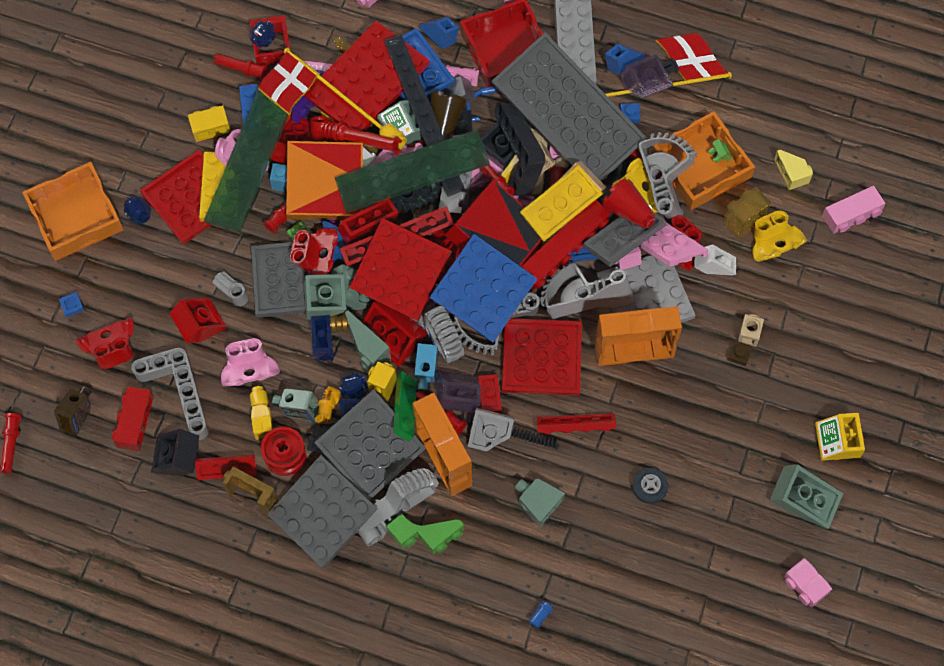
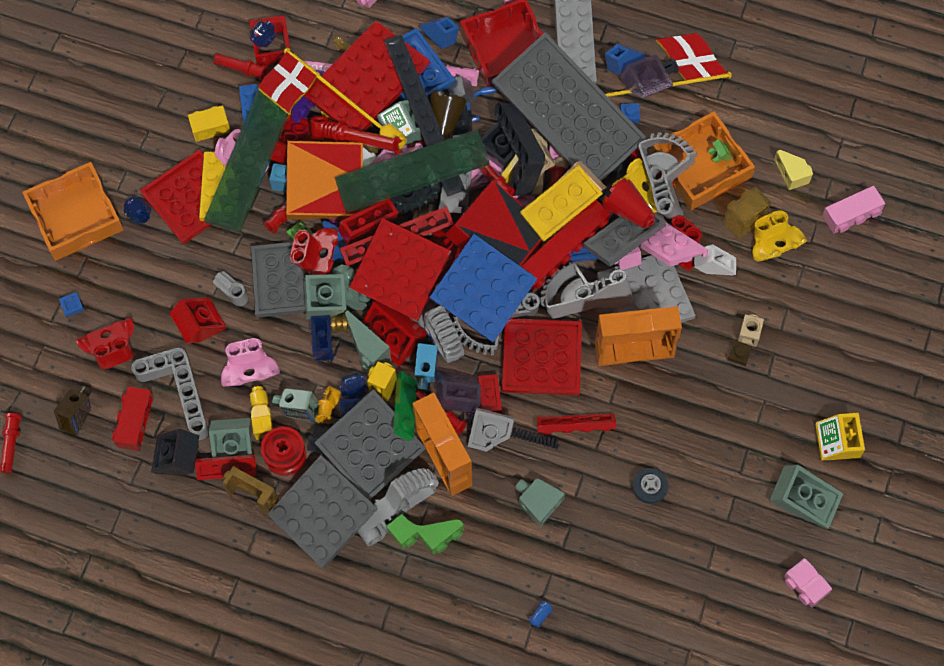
(231, 437): none -> sand green slope

